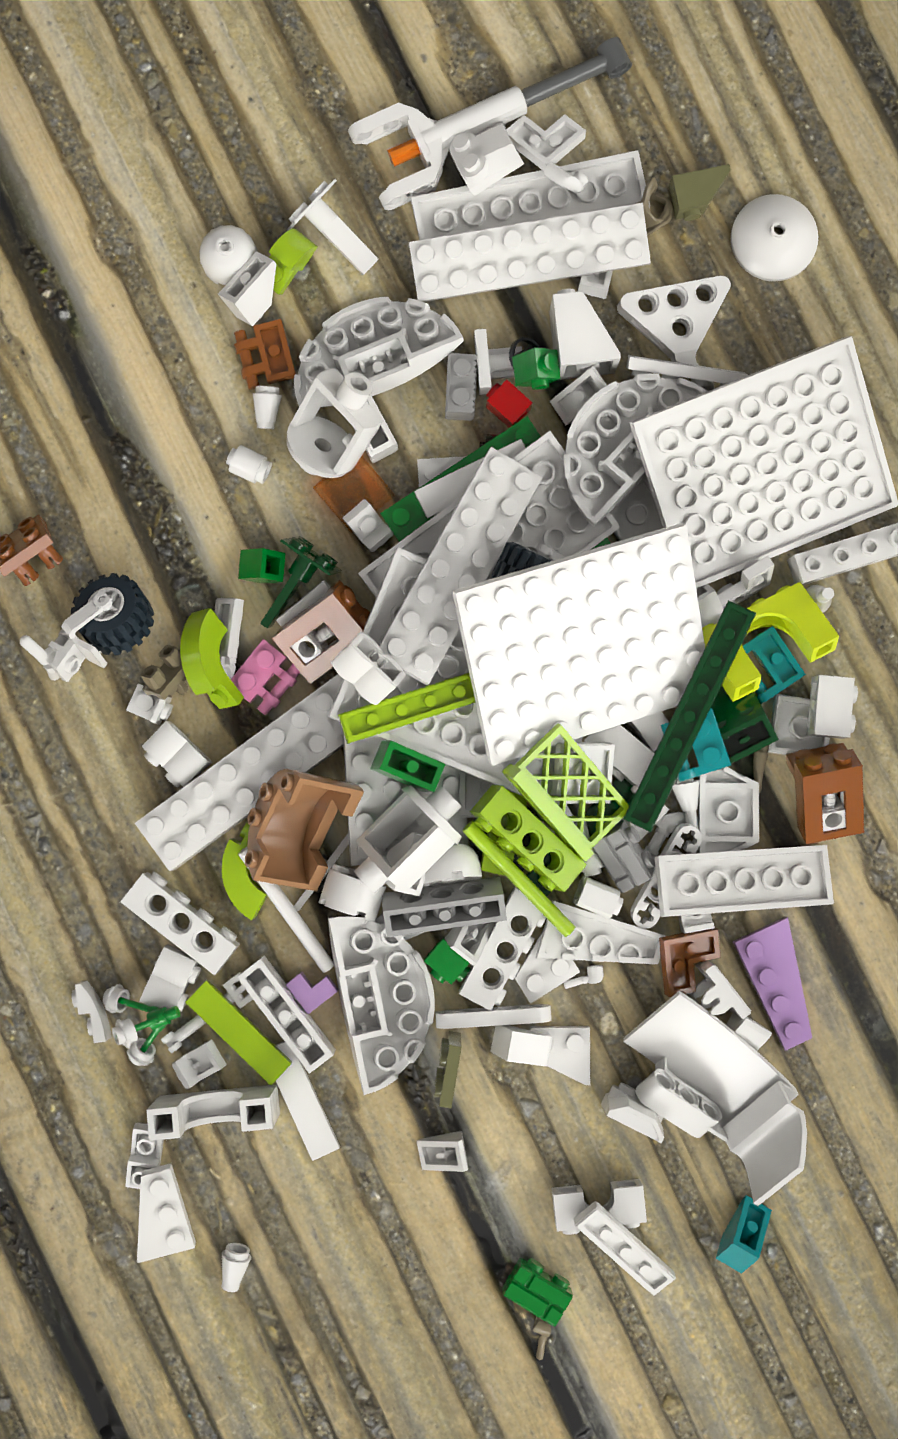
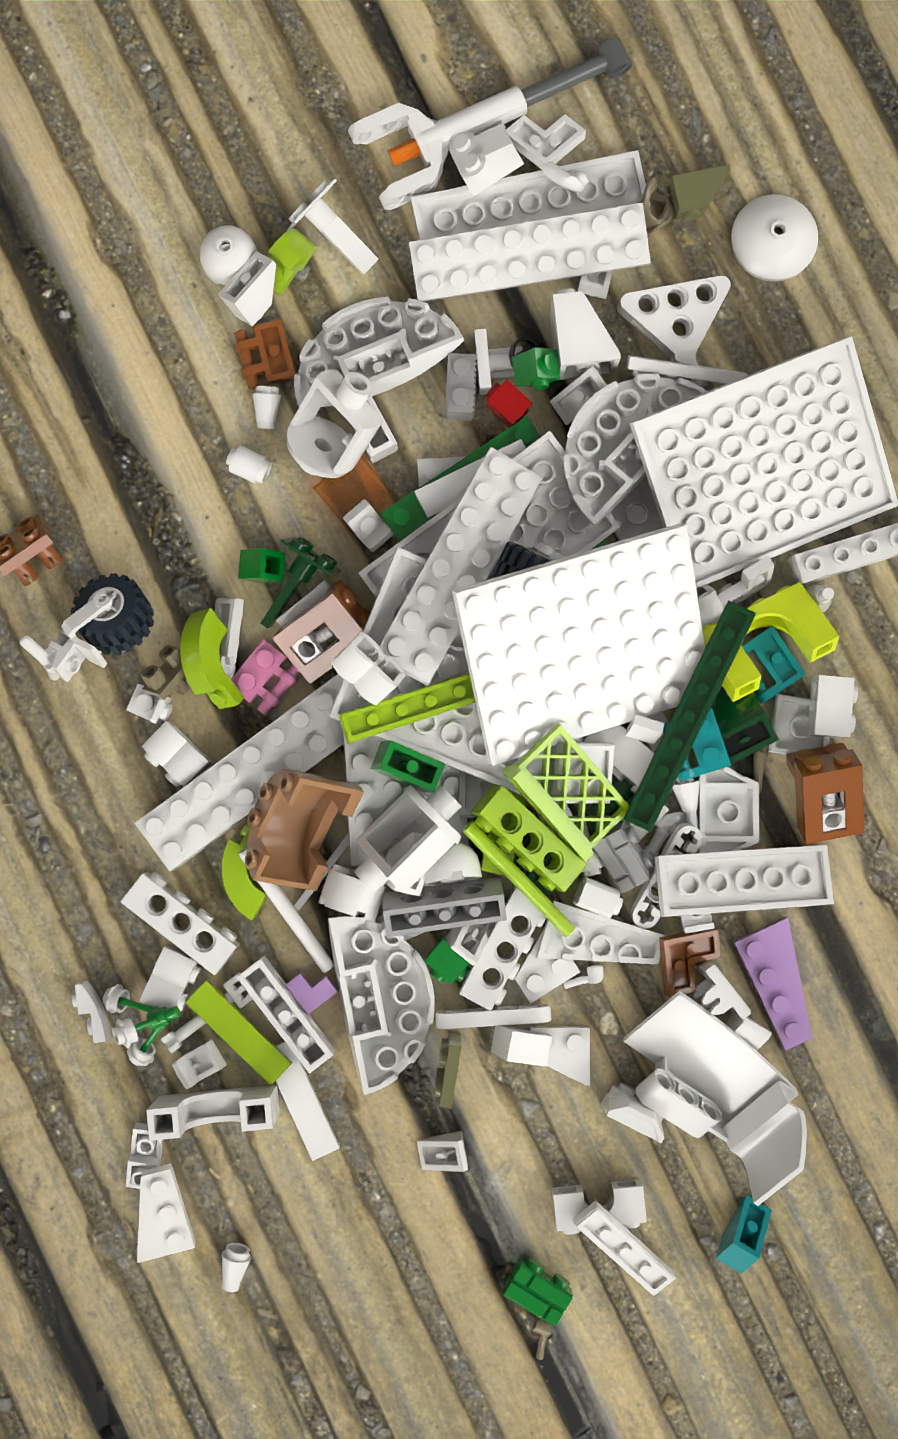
(645, 729): none -> white tile

